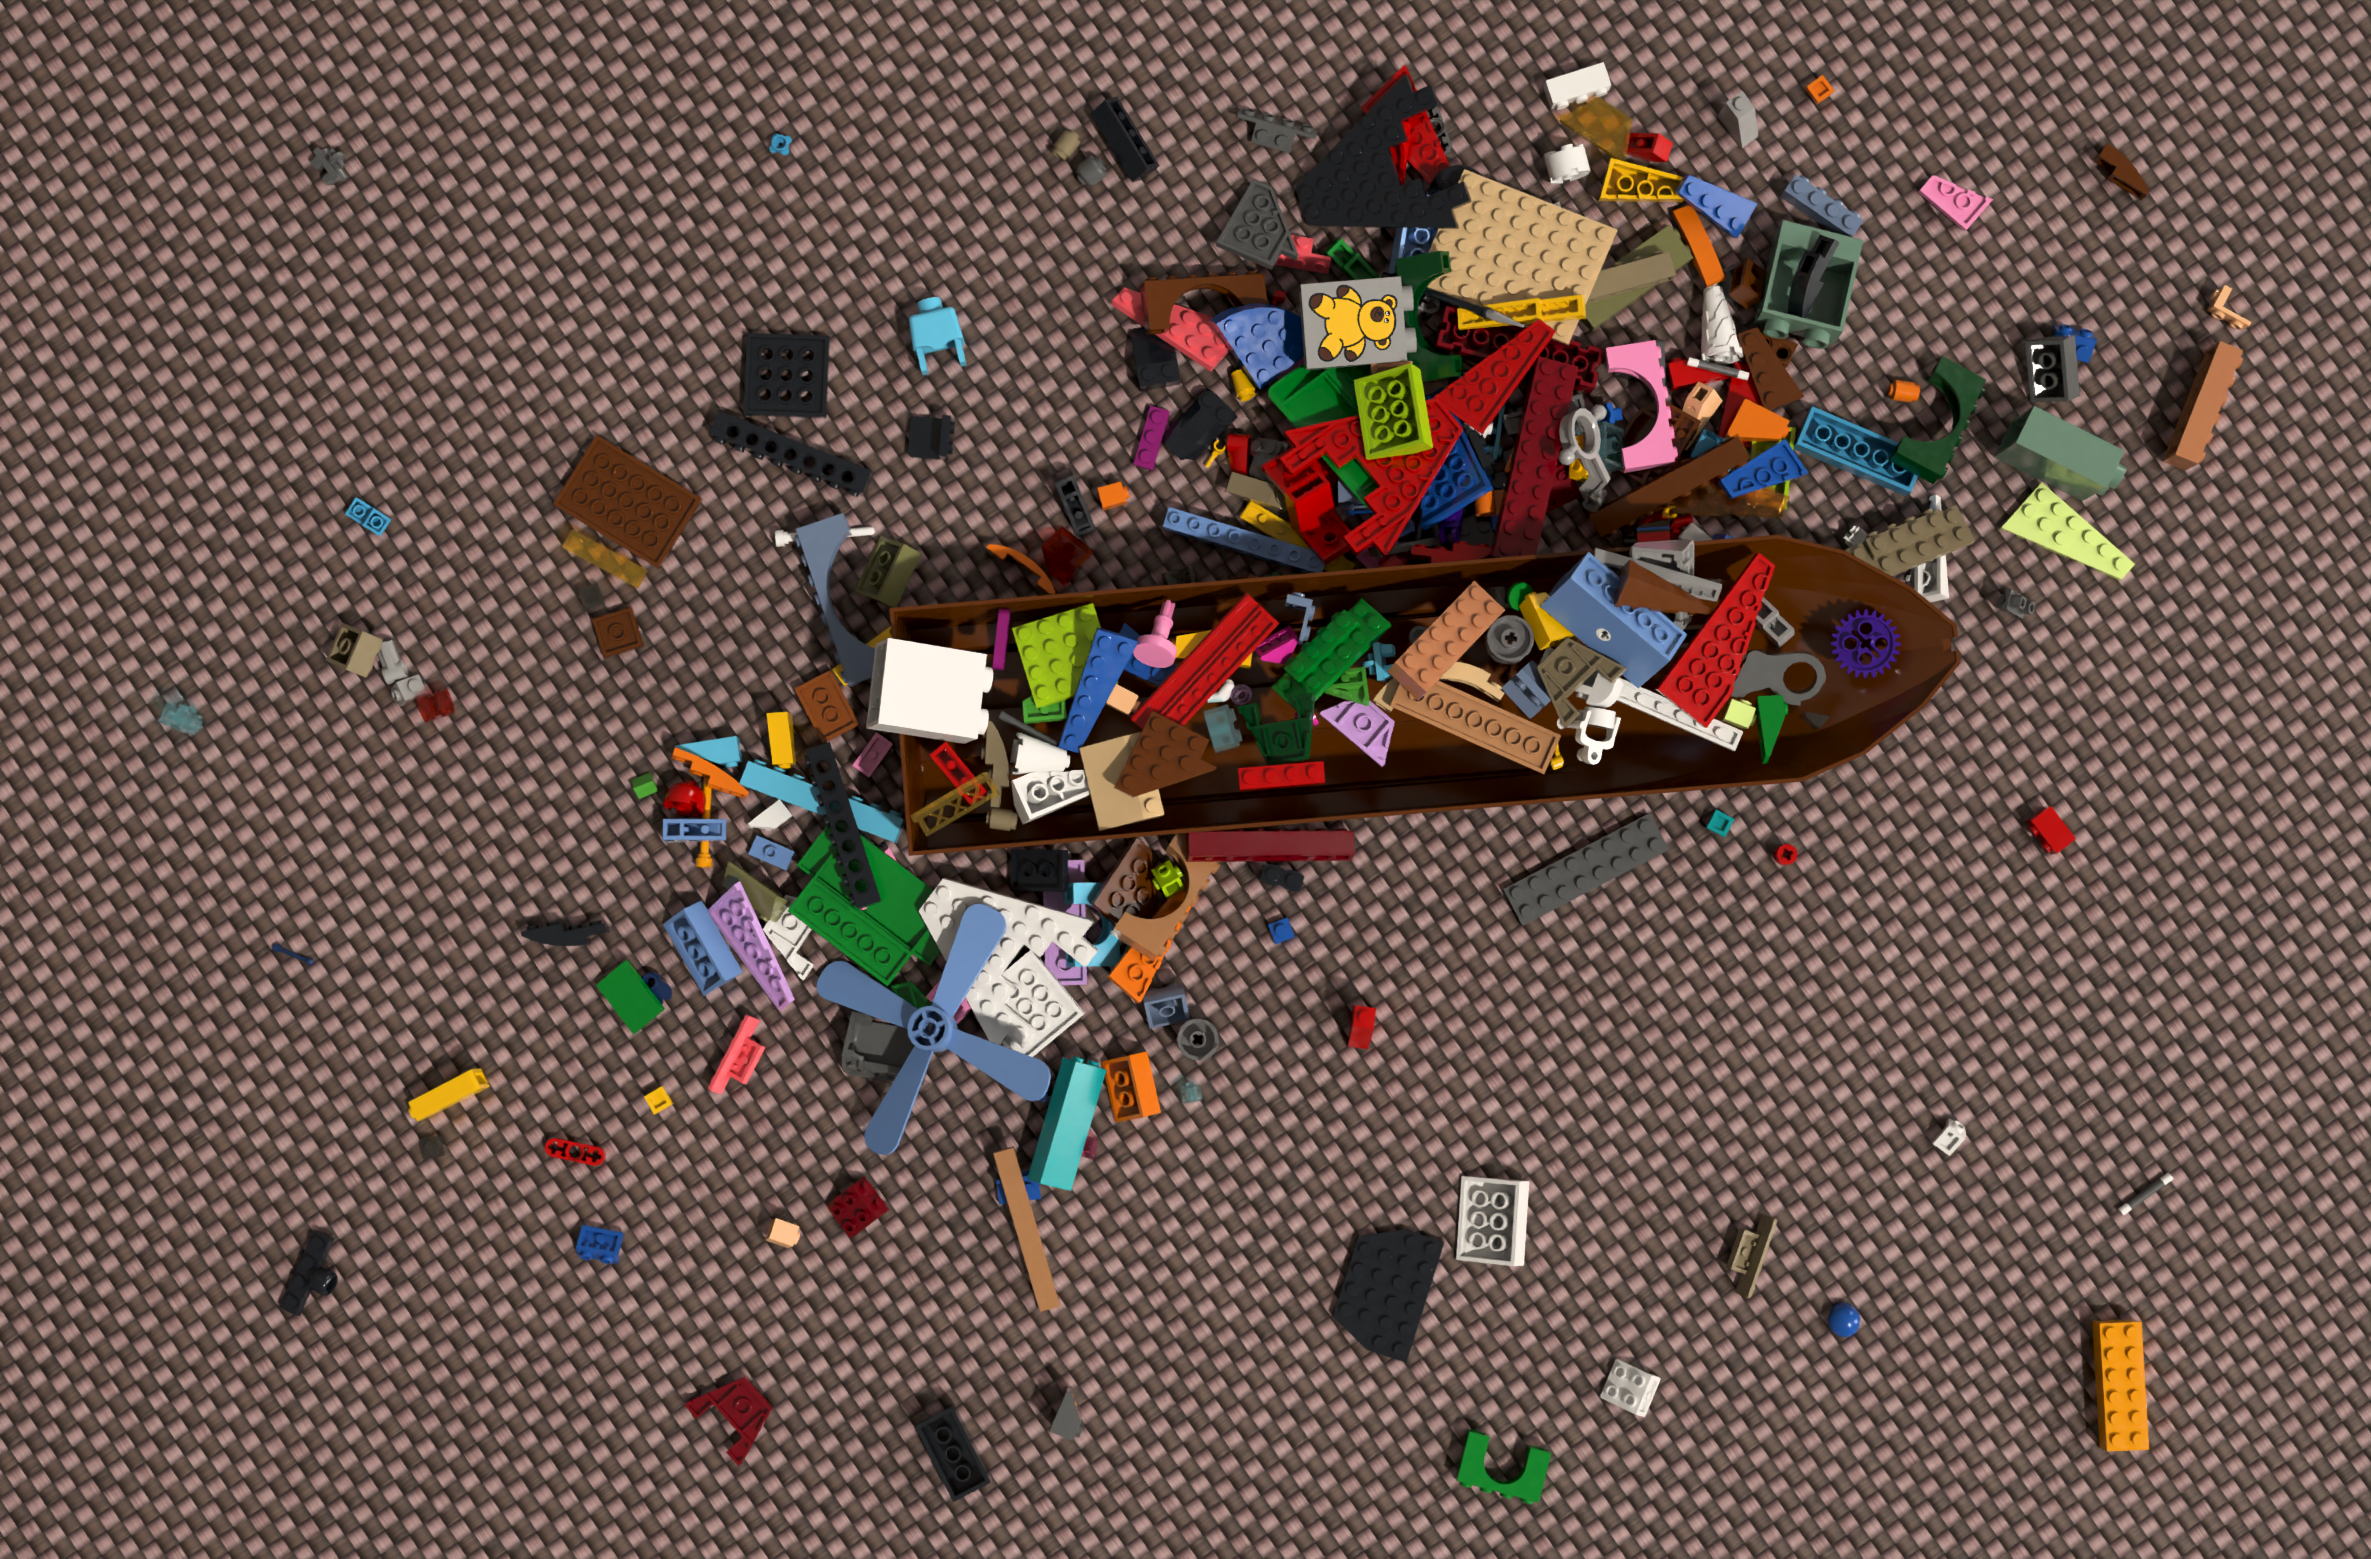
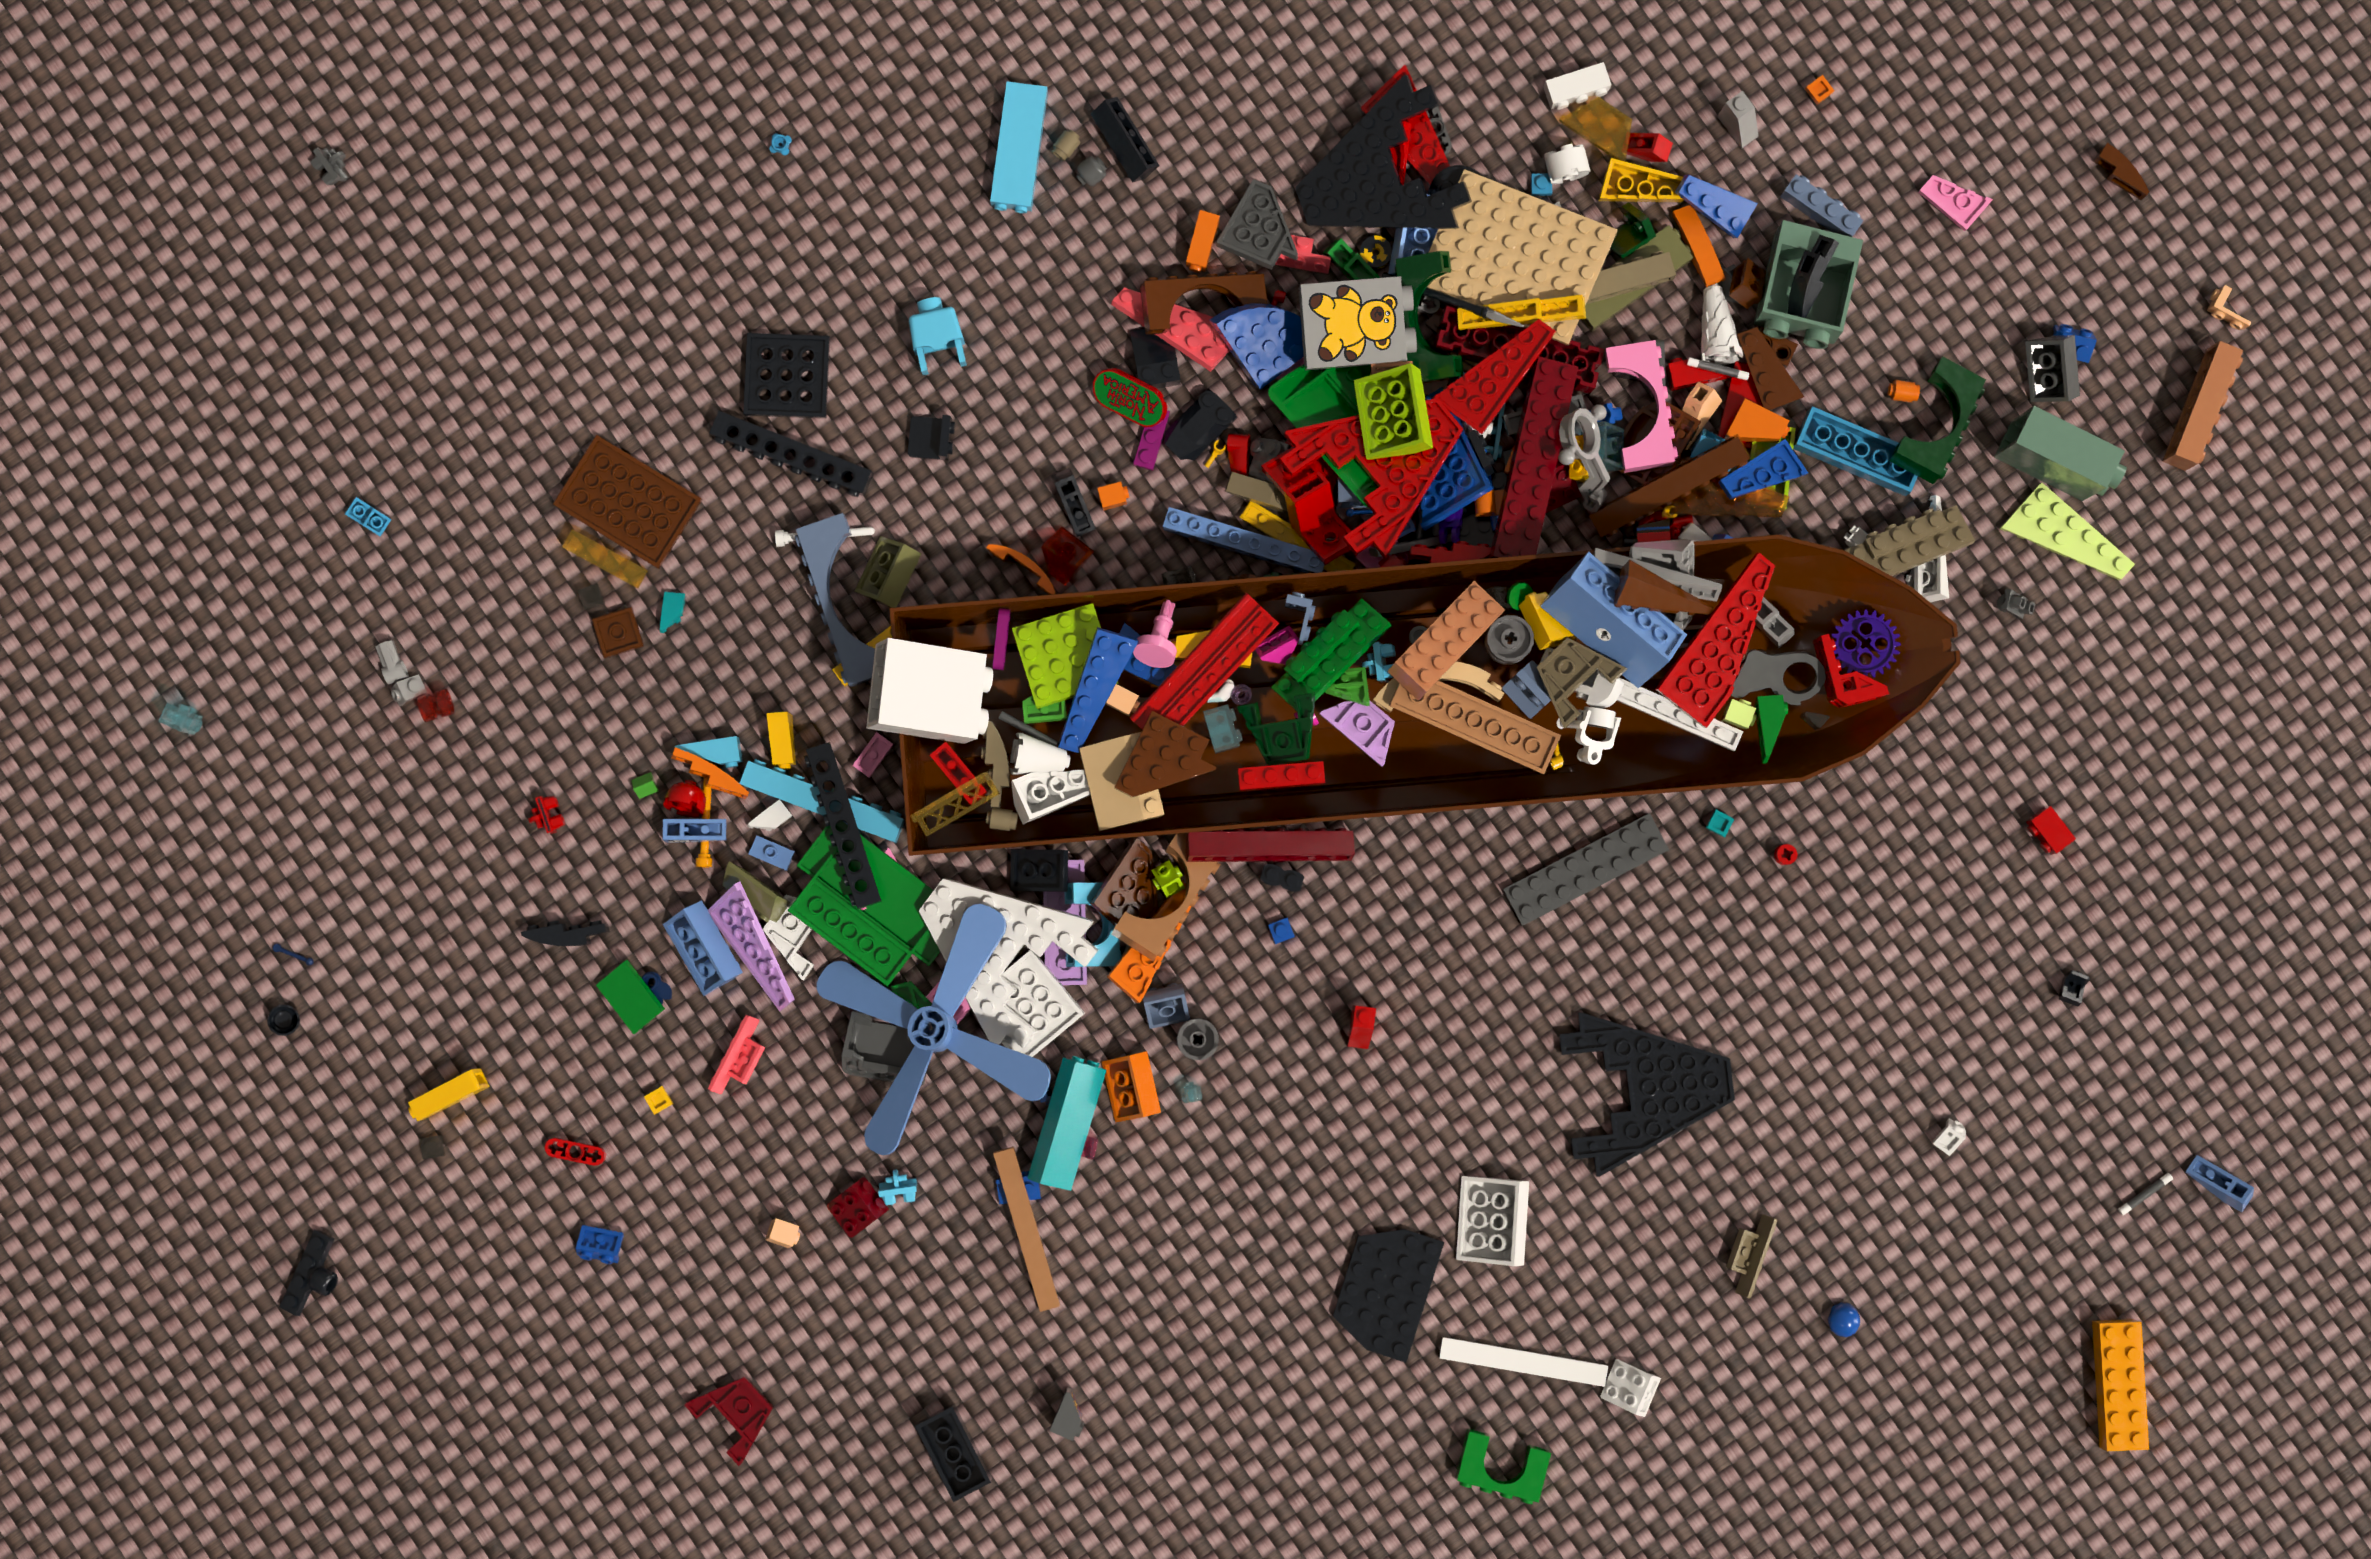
(283, 1020): none -> black hair
(354, 650): dark tan brick -> none
(551, 823): none -> red hips
(672, 609): none -> teal slope
(827, 706): dark orange plate -> none
(897, 1185): none -> medium azure hips
(1019, 147): none -> medium azure brick
(1129, 397): none -> tile
(1202, 241): none -> orange slope
(1243, 387): yellow cone -> none
(1275, 132): dark grey bracket -> none
(1380, 244): none -> black piece
(1523, 1361): none -> white tile
(1541, 185): none -> dark azure plate
(1634, 233): none -> dark green bracket
(1666, 1086): none -> black wing
(1858, 686): none -> red bracket
(2073, 987): none -> black bracket
(2221, 1183): none -> medium blue slope

